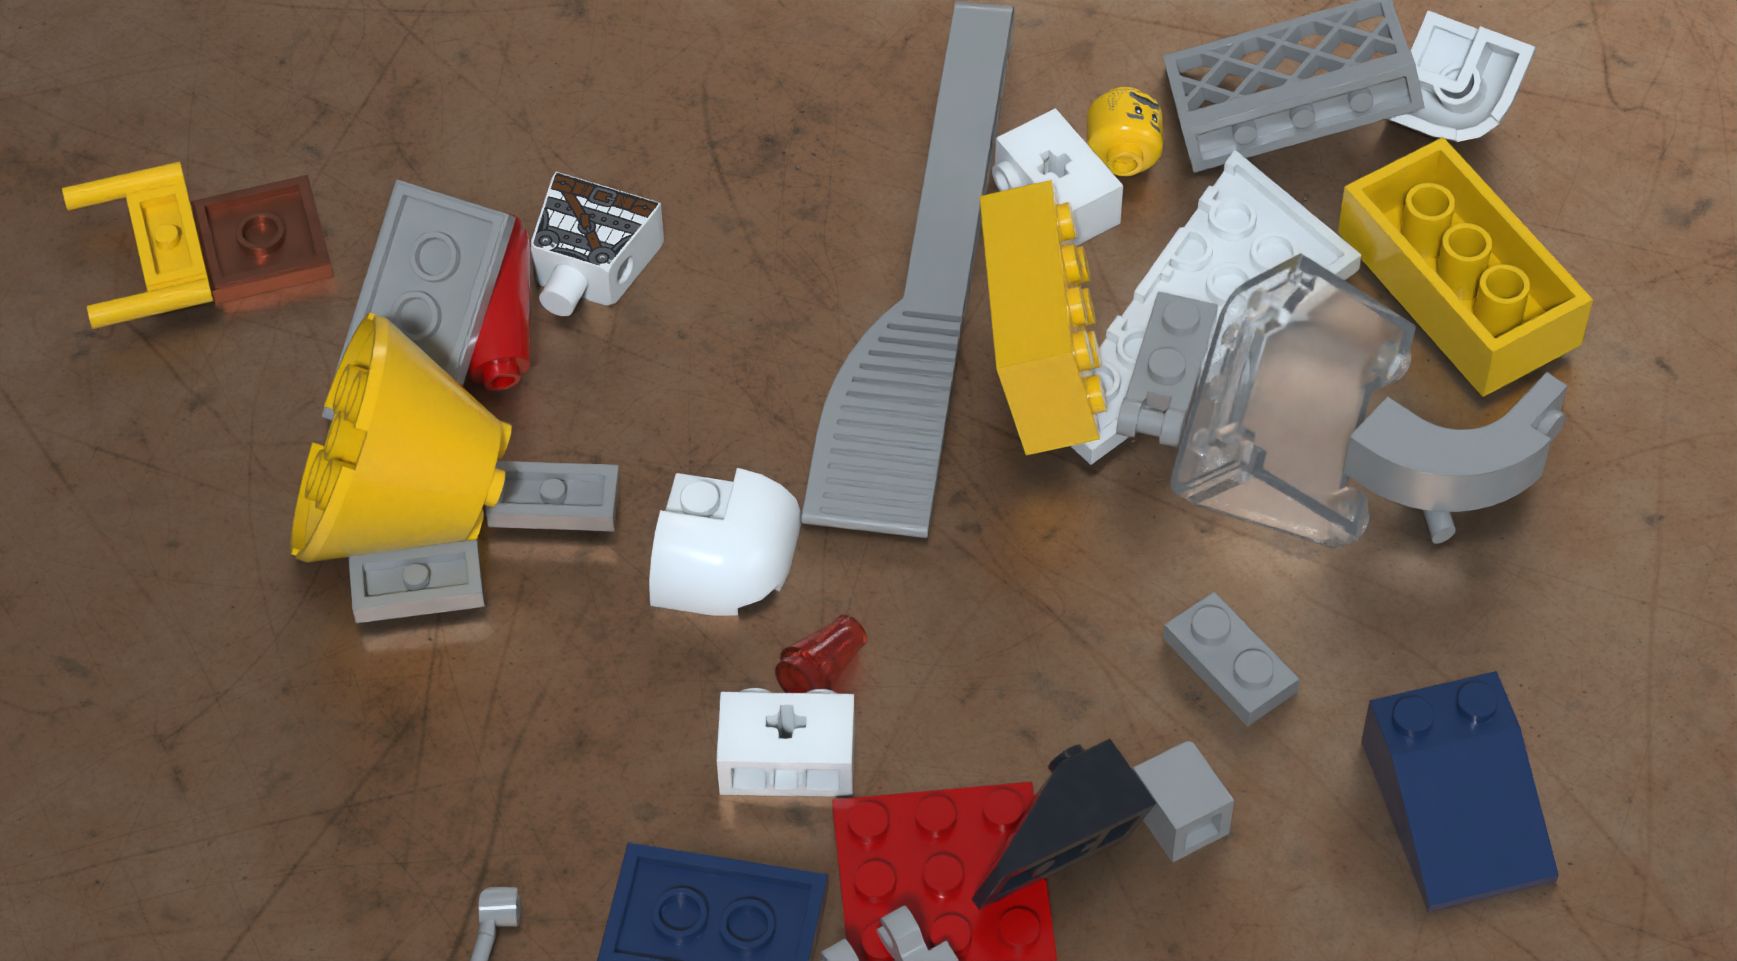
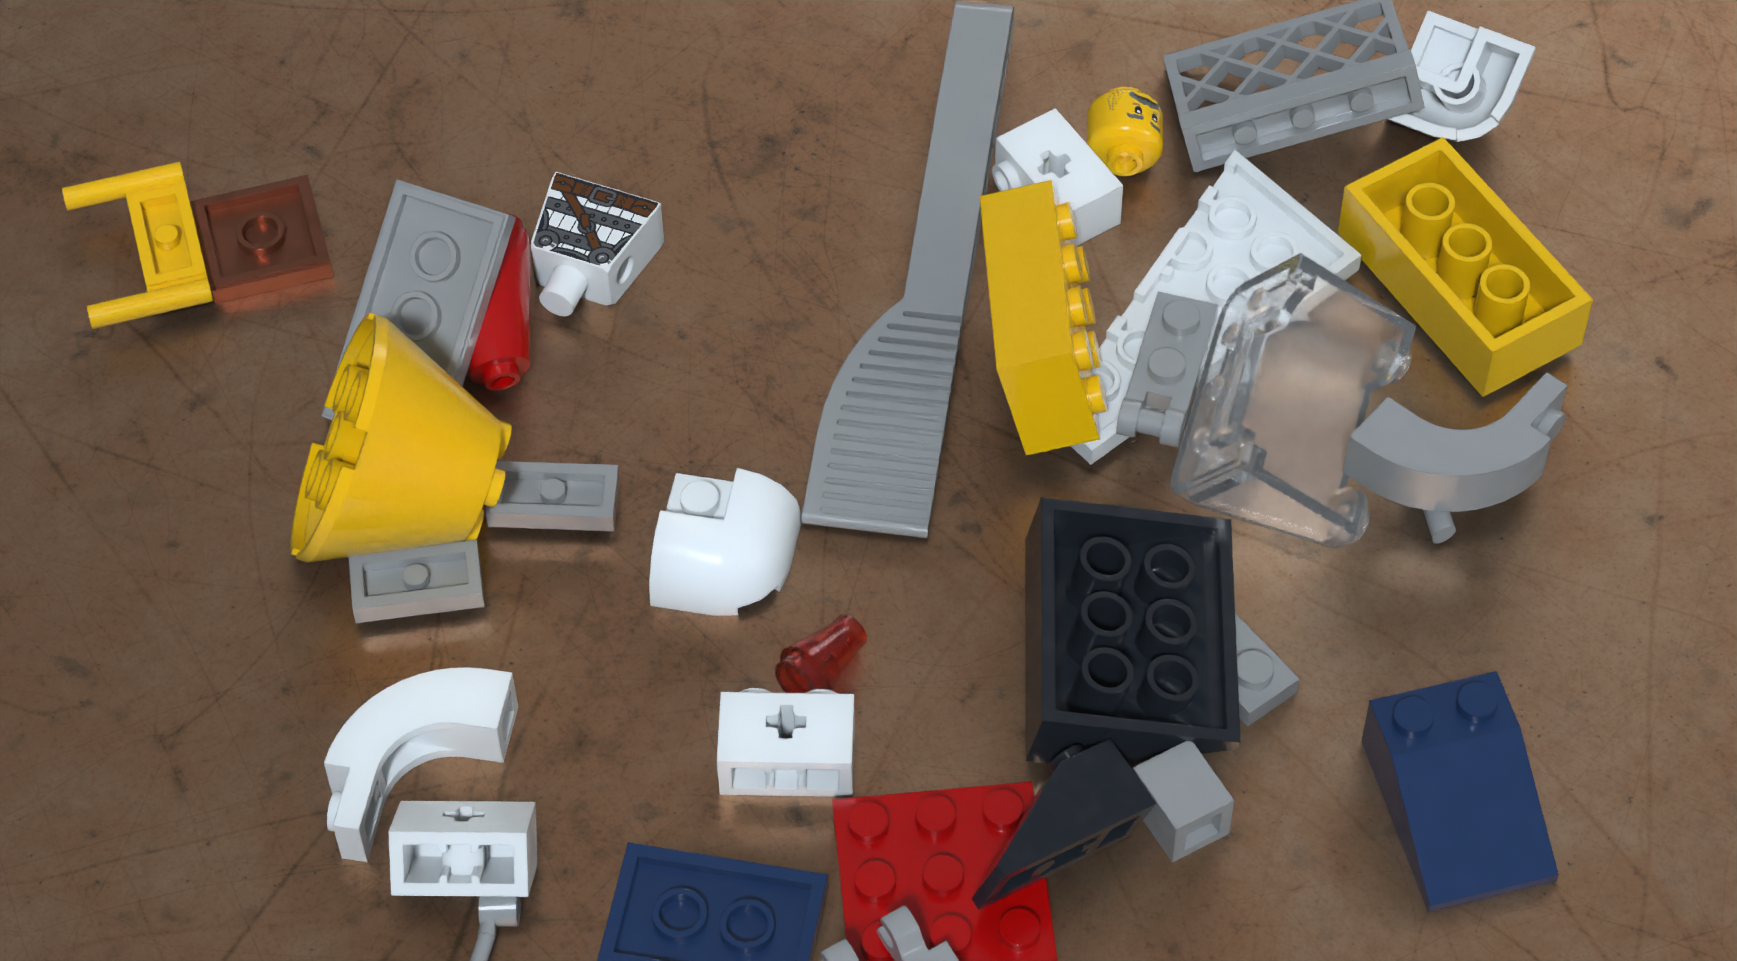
(407, 724): none -> white arch
(463, 848): none -> white brick
(1128, 631): none -> black slope

